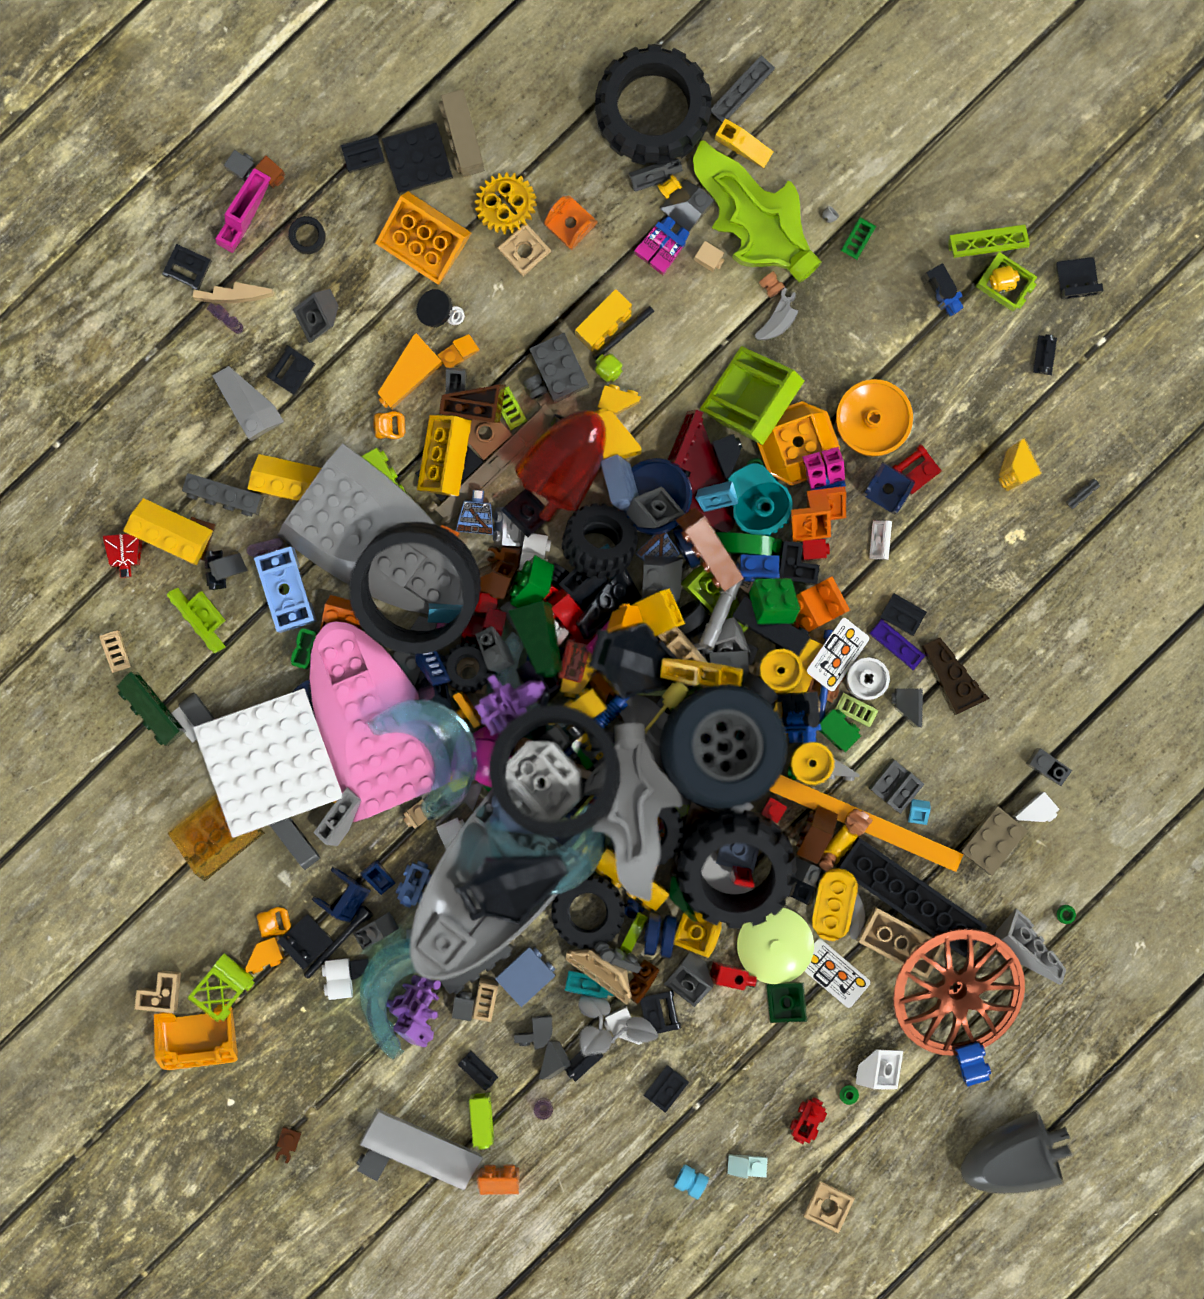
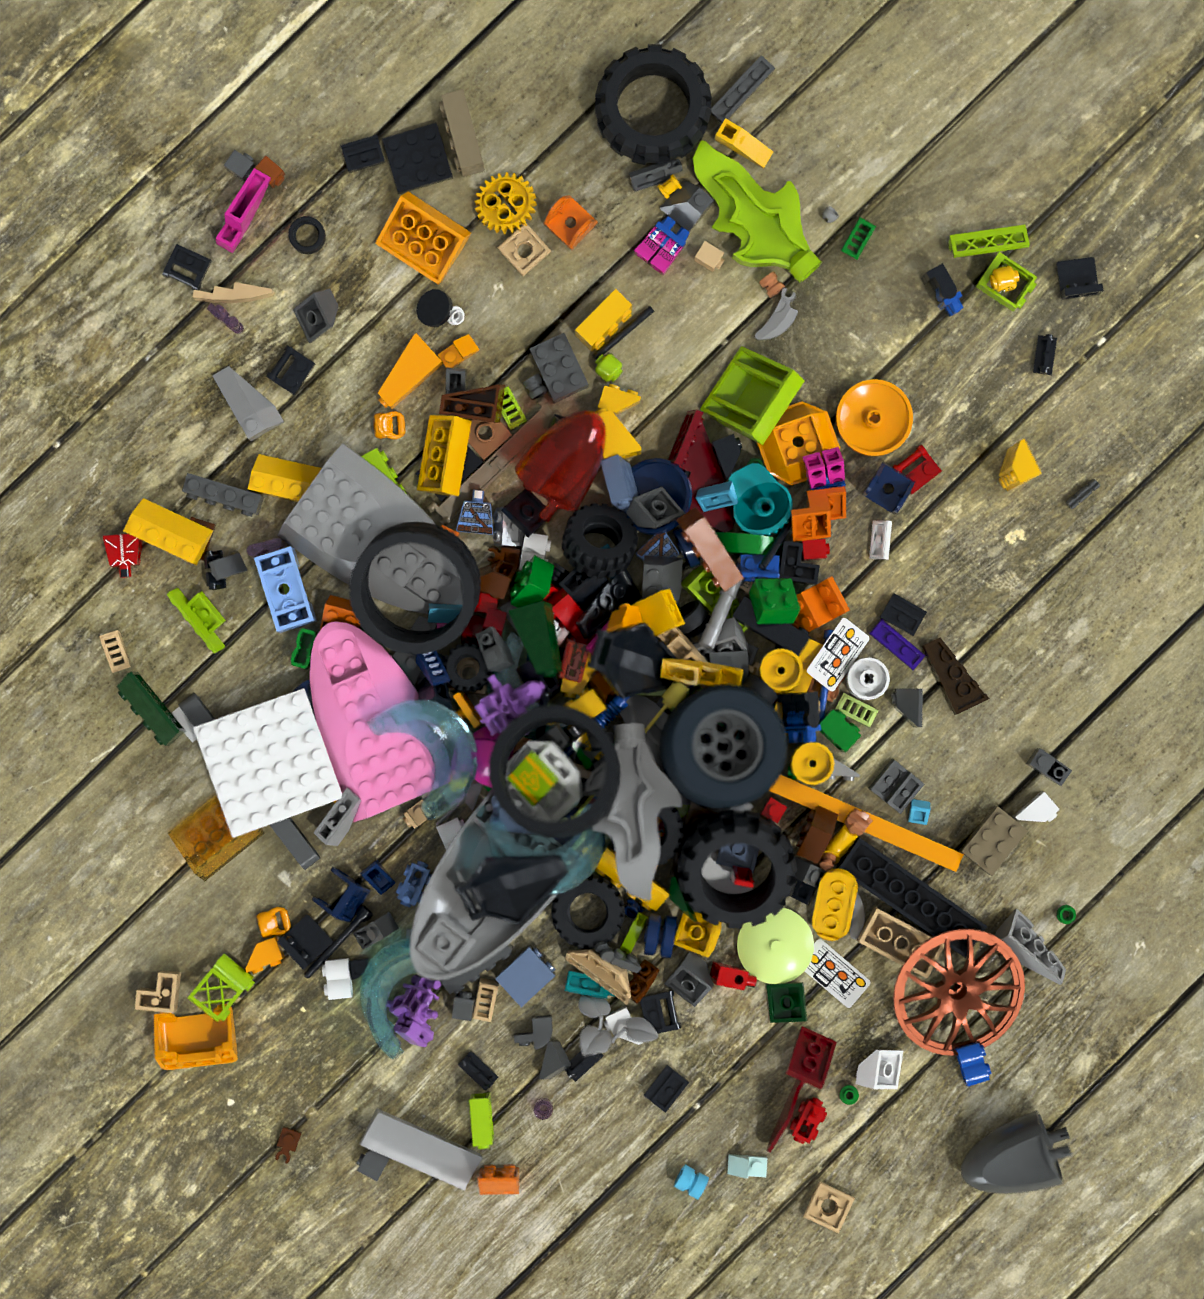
(533, 779): none -> lime tile
(775, 546): none -> black bar
(808, 1065): none -> dark red piece

